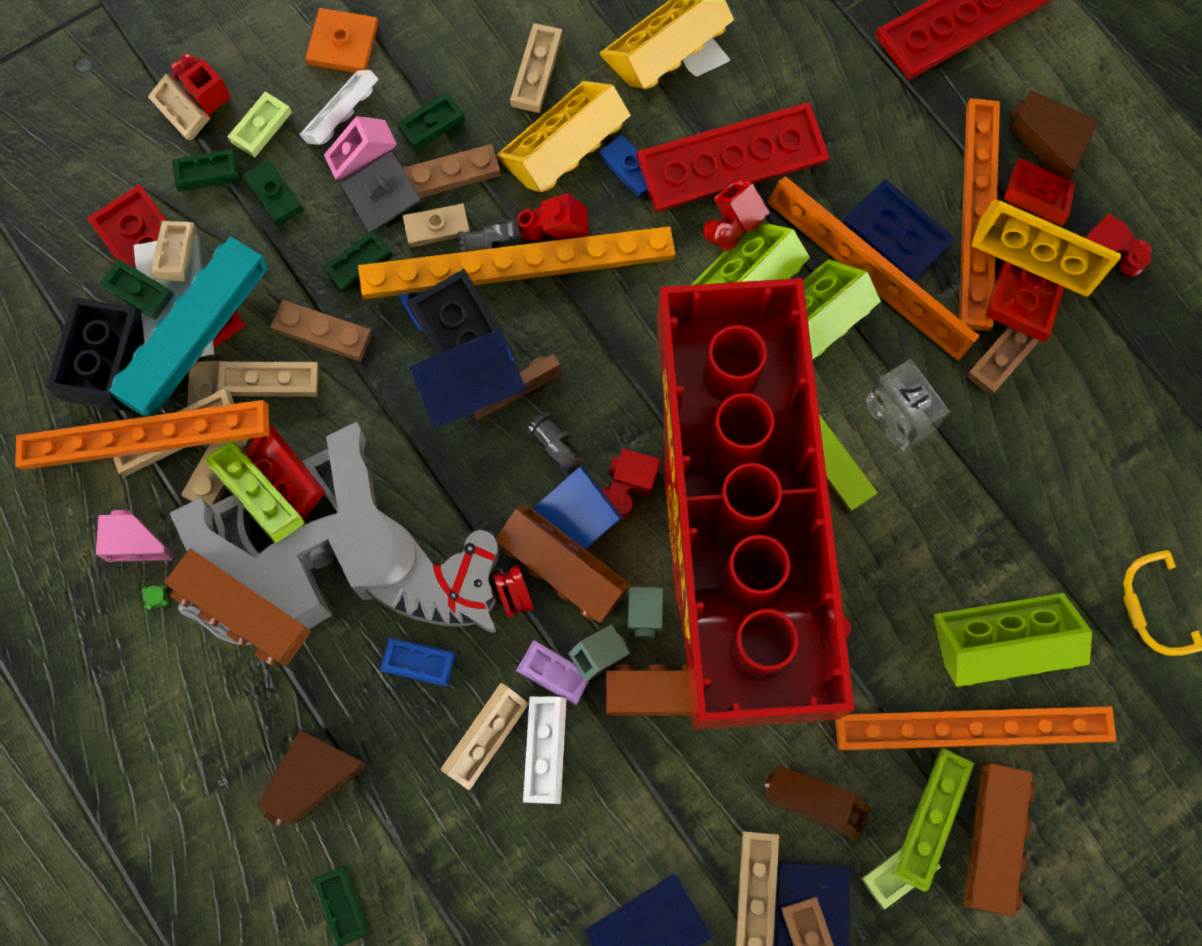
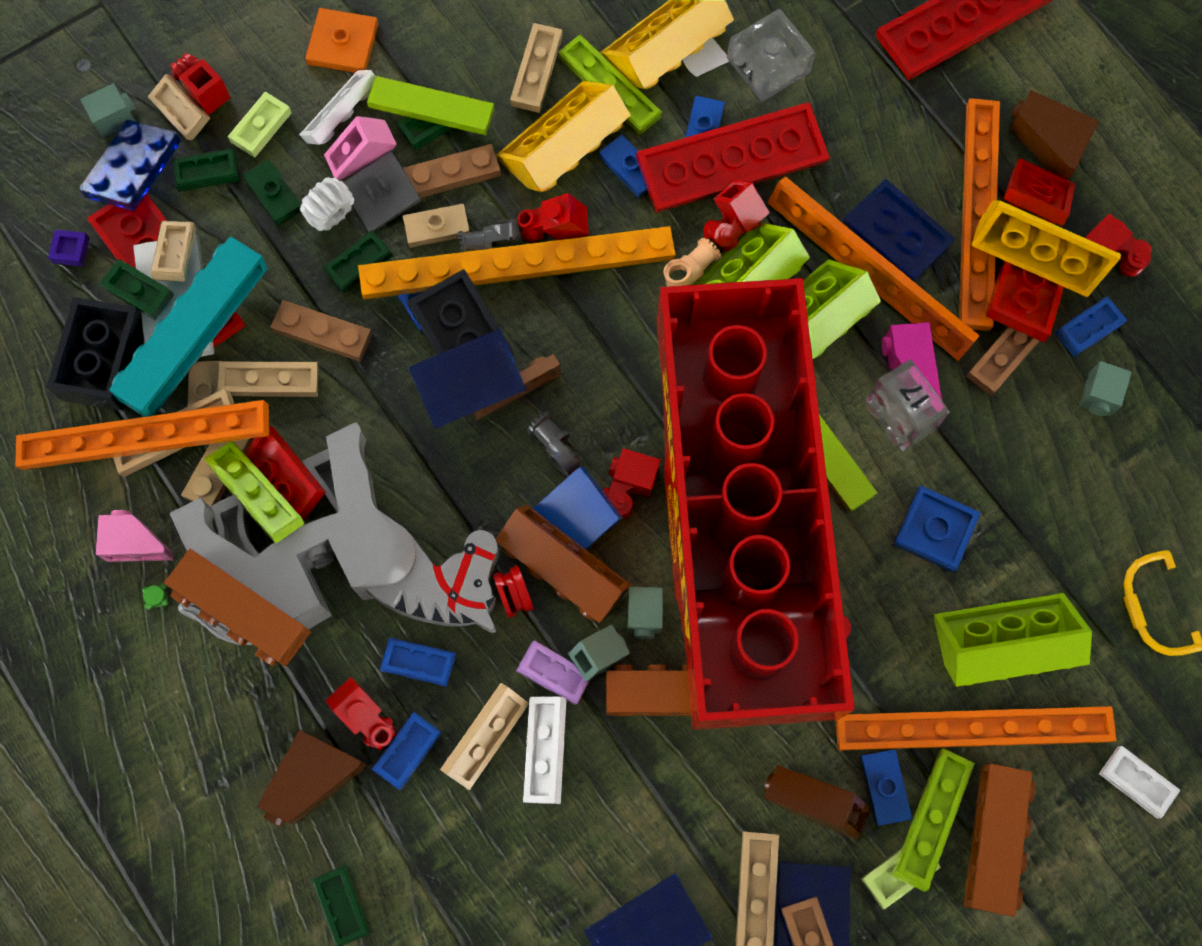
(69, 248): none -> dark purple plate
(108, 109): none -> sand green brick
(130, 165): none -> clear blue plate
(327, 204): none -> white gear
(361, 713): none -> red brick
(407, 751): none -> blue plate
(431, 105): none -> lime tile
(594, 67): none -> lime tile
(693, 264): none -> light nougat connector
(705, 115): none -> blue plate
(770, 55): none -> clear brick
(885, 787): none -> blue plate
(912, 343): none -> dark pink slope
(936, 529): none -> blue tile
(1090, 326): none -> blue plate
(1105, 389): none -> sand green brick
(1139, 782): none -> white plate

